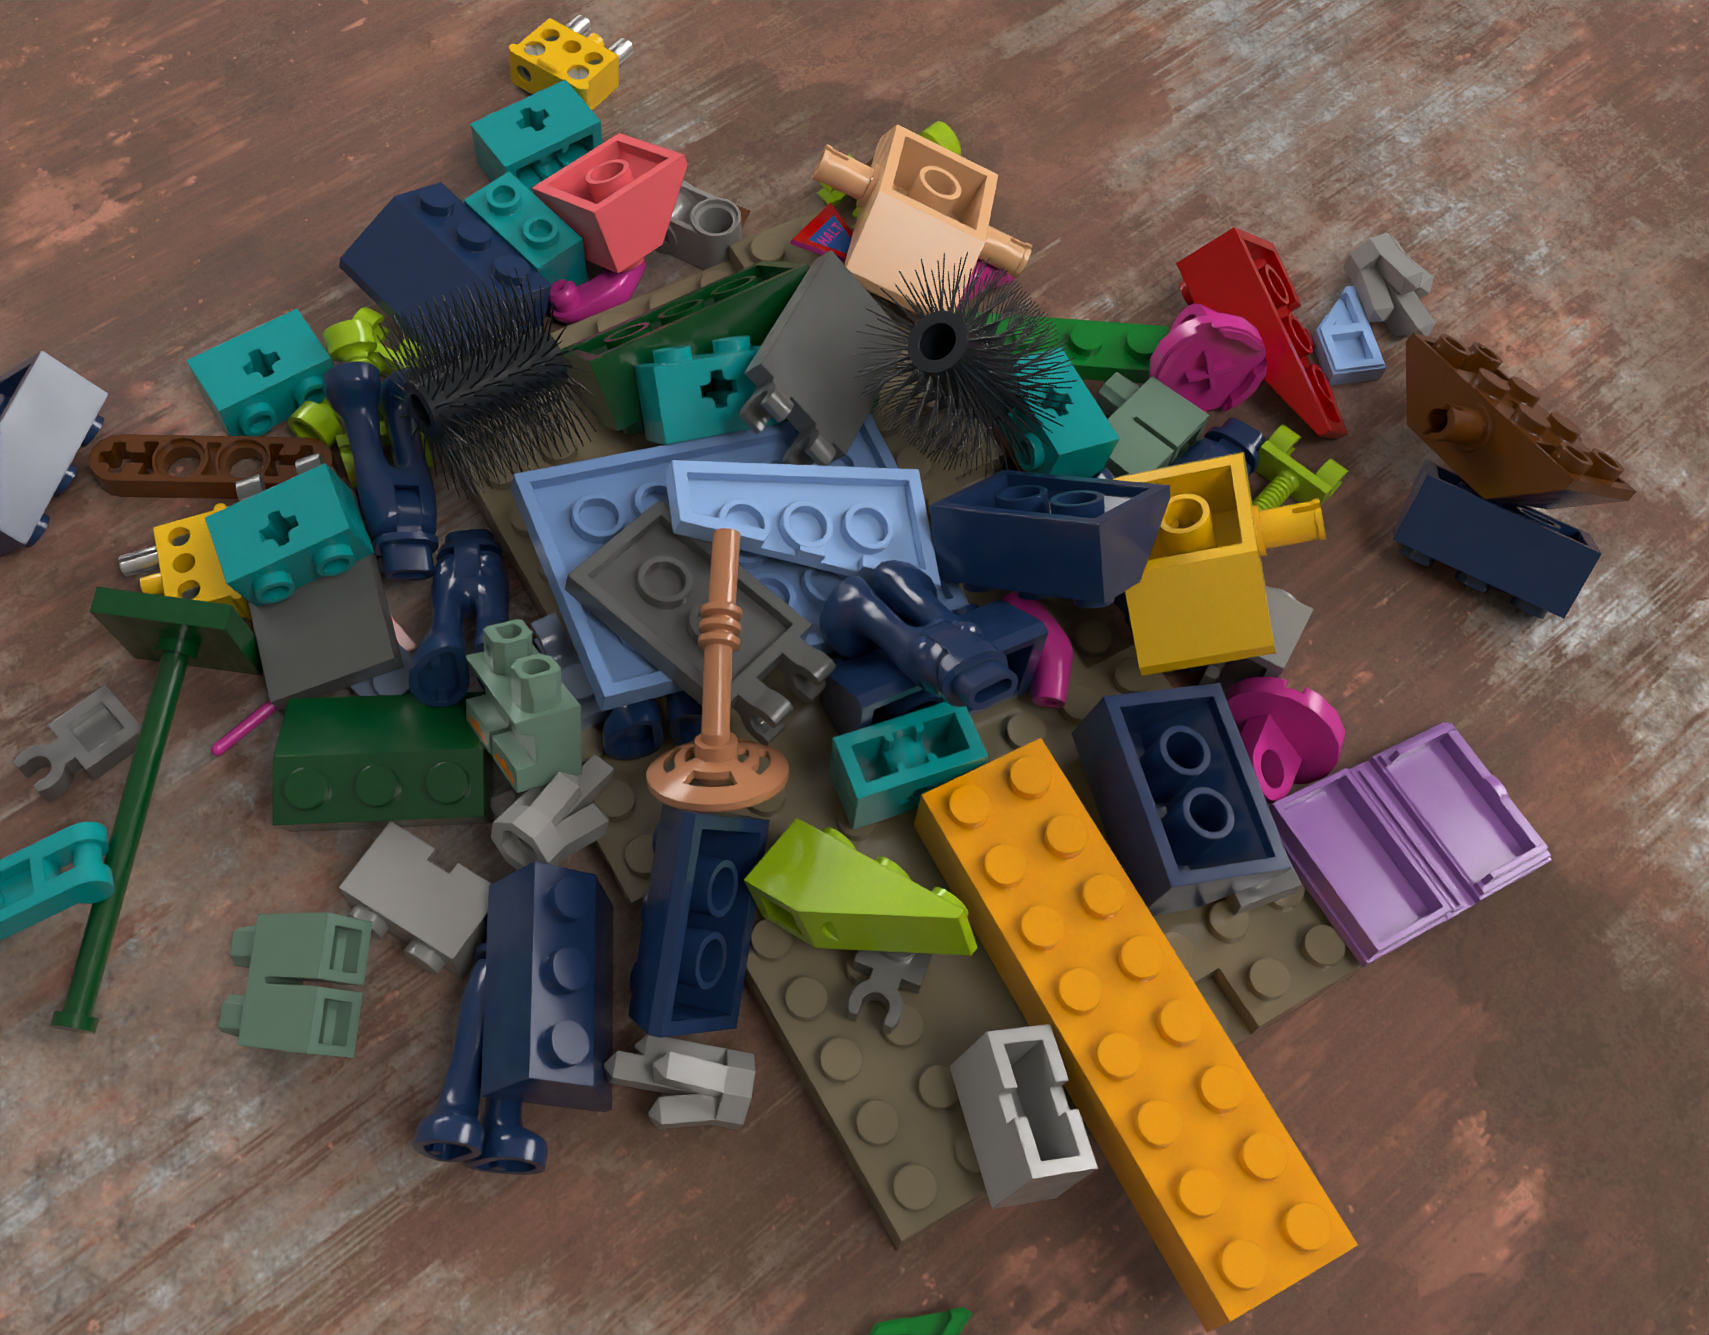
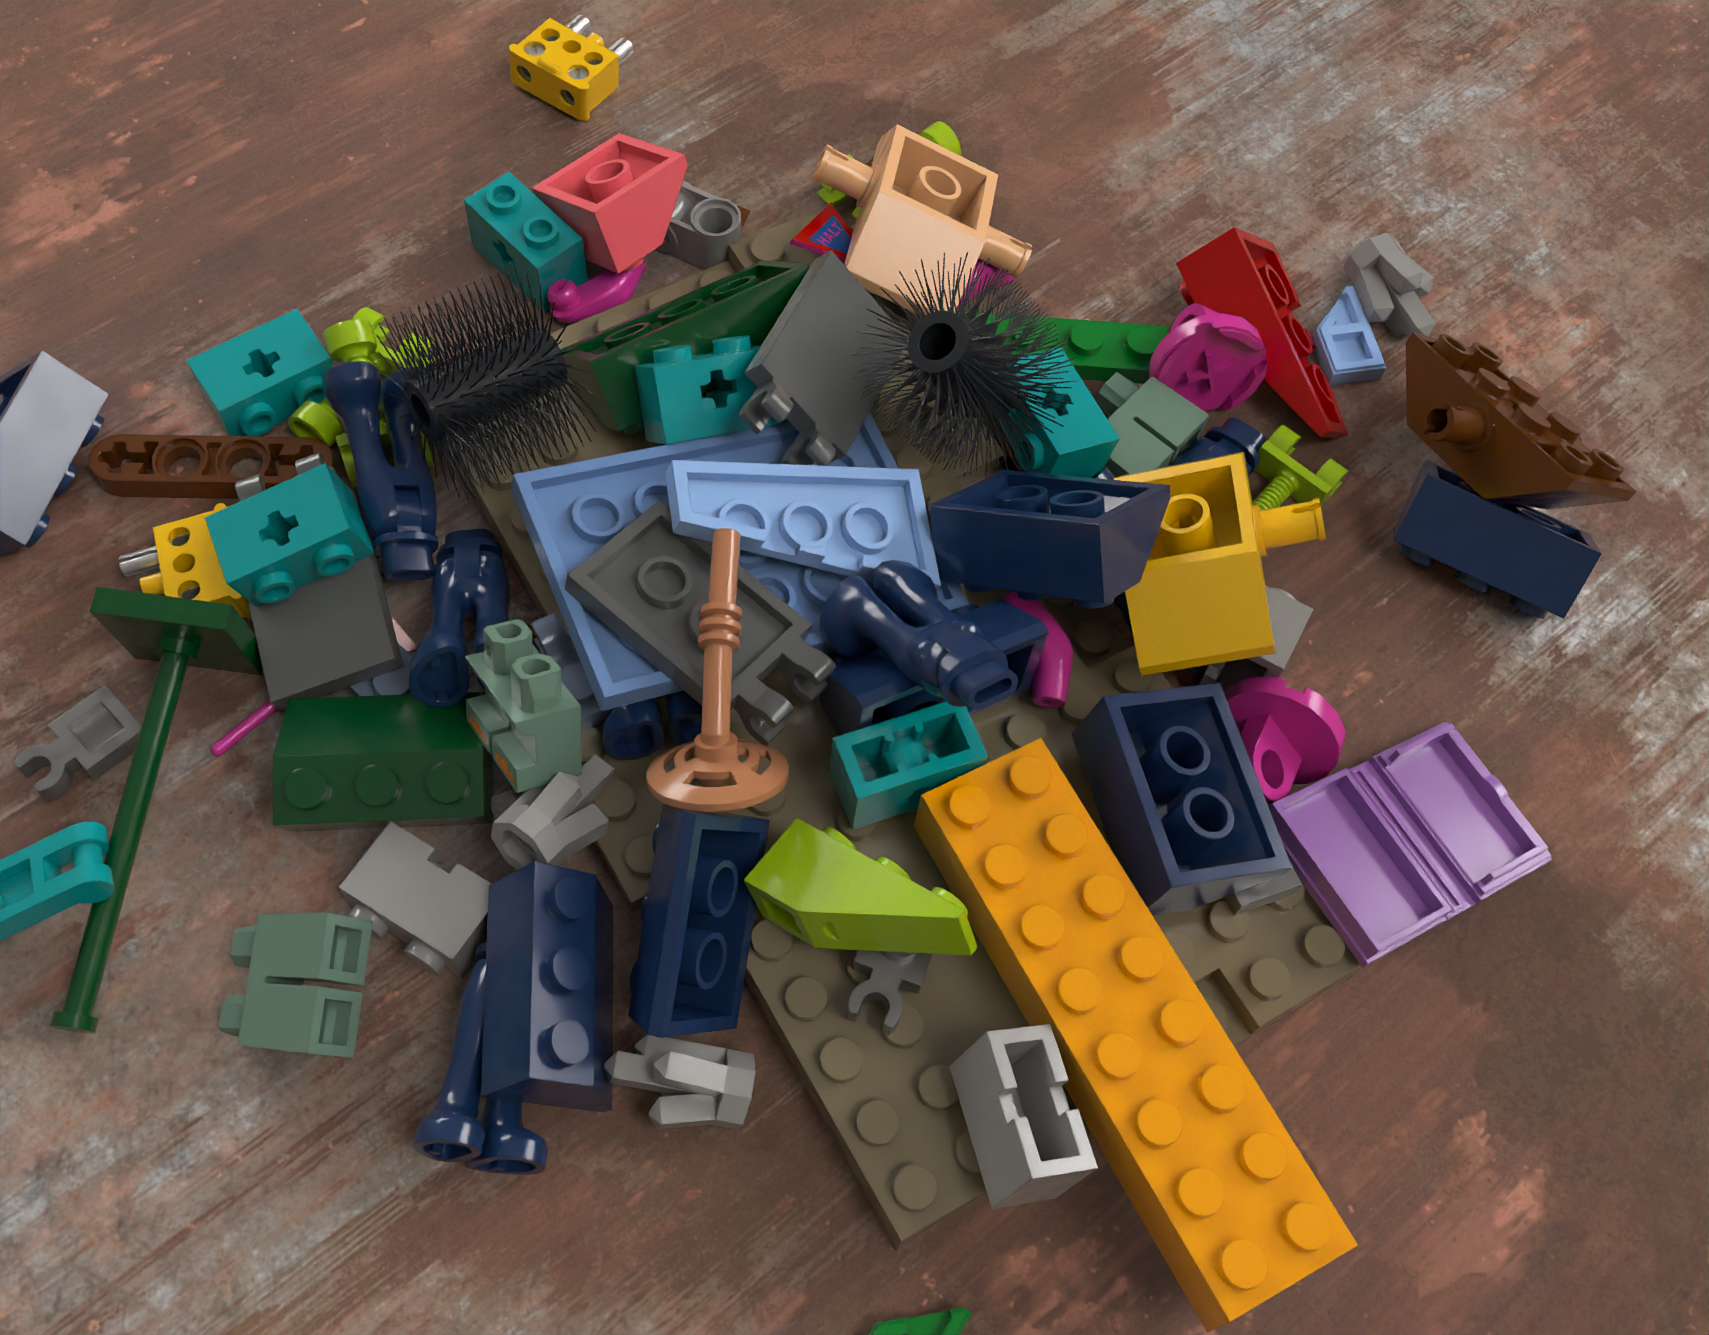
(431, 246): dark blue slope -> none
(536, 135): teal brick -> none

